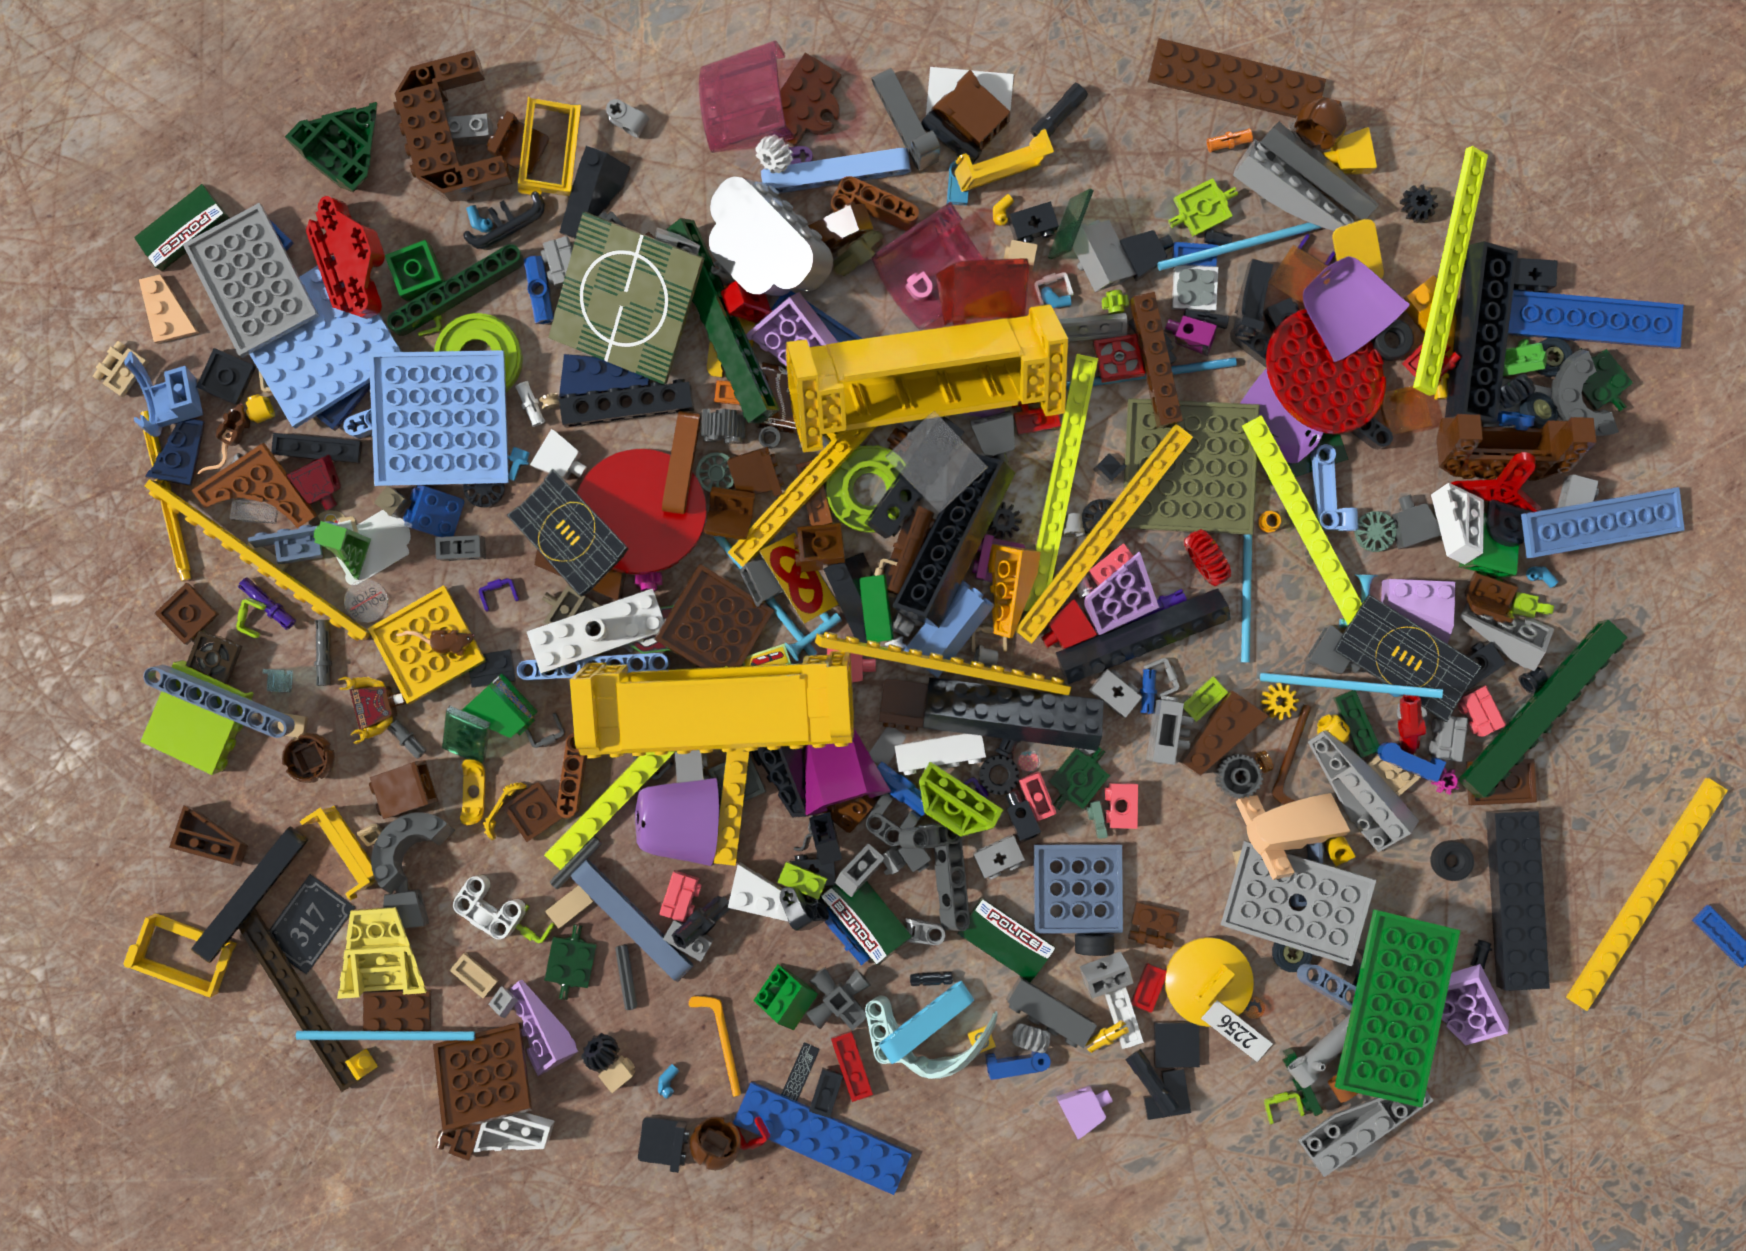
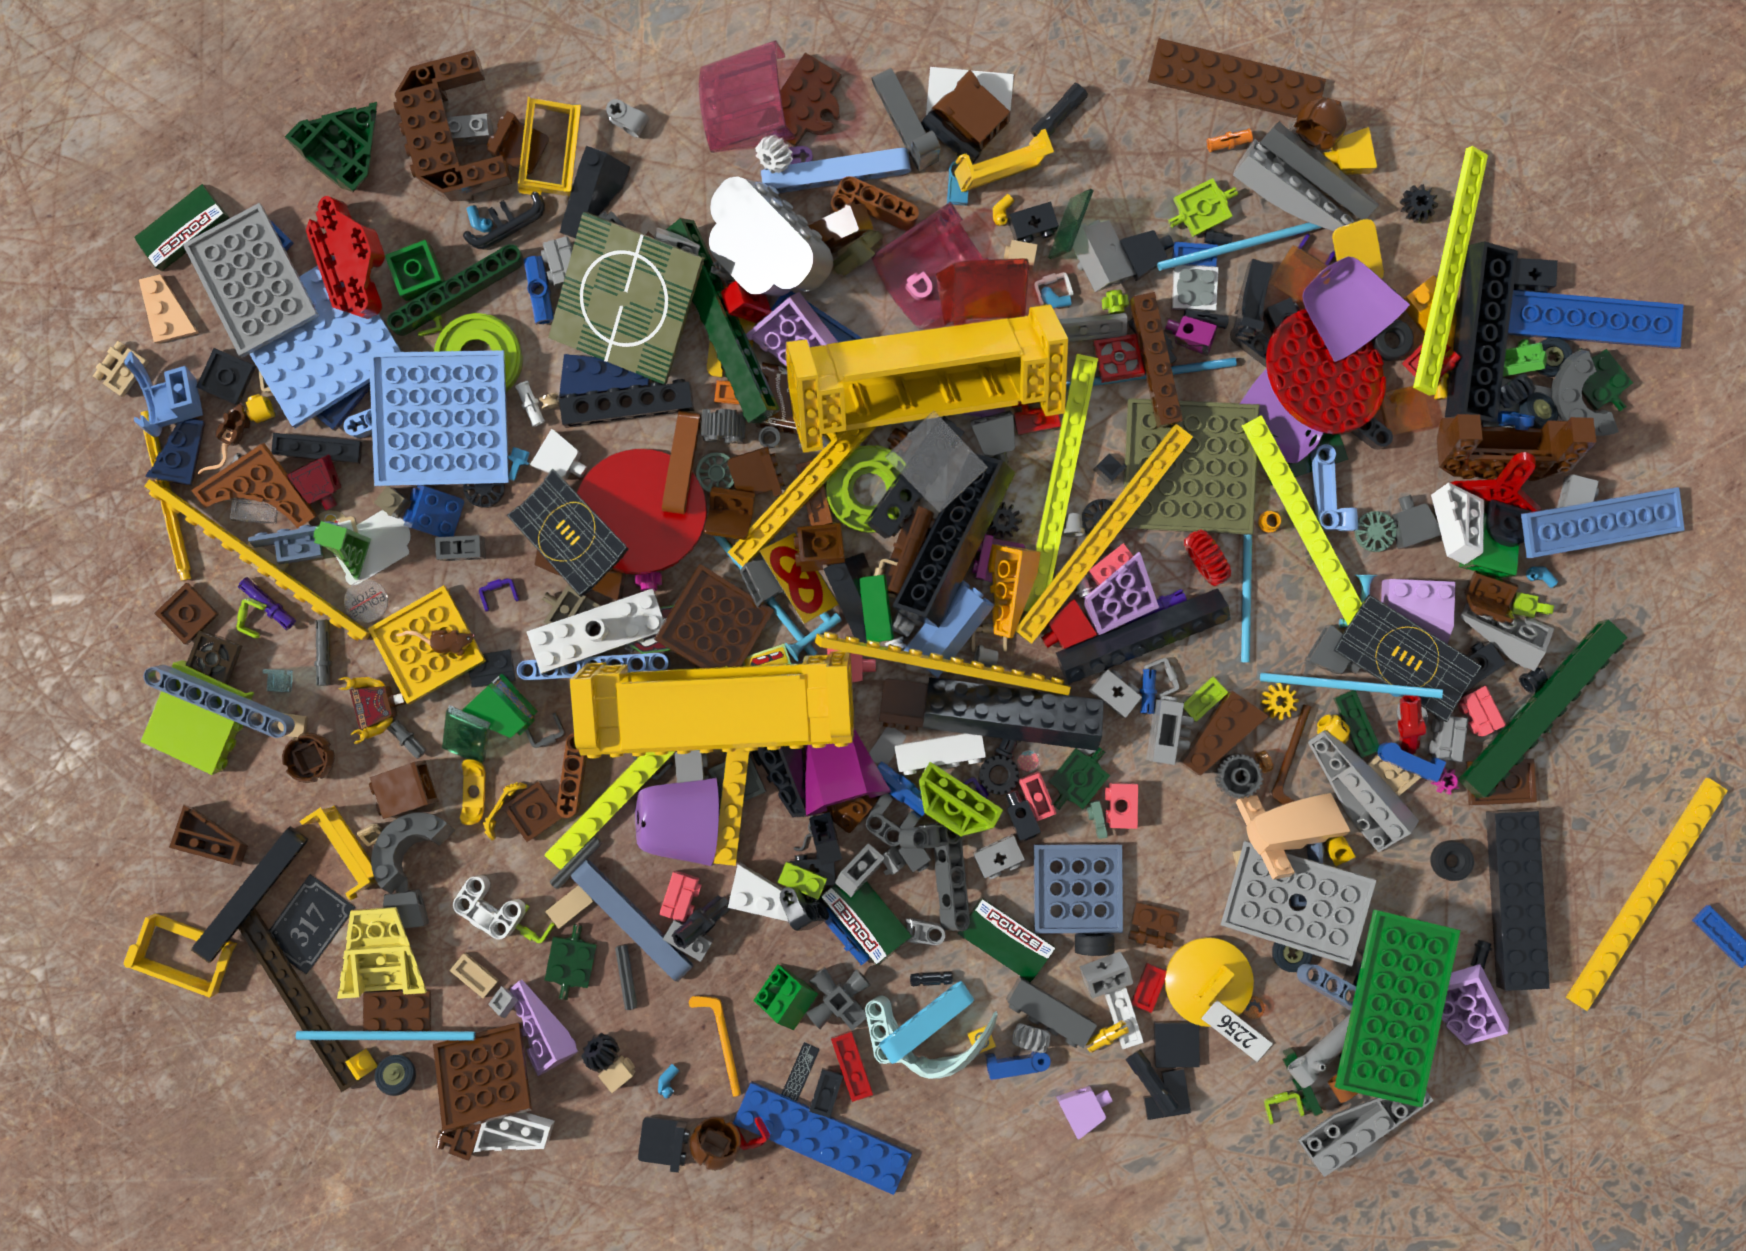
(395, 1075): none -> black wheel

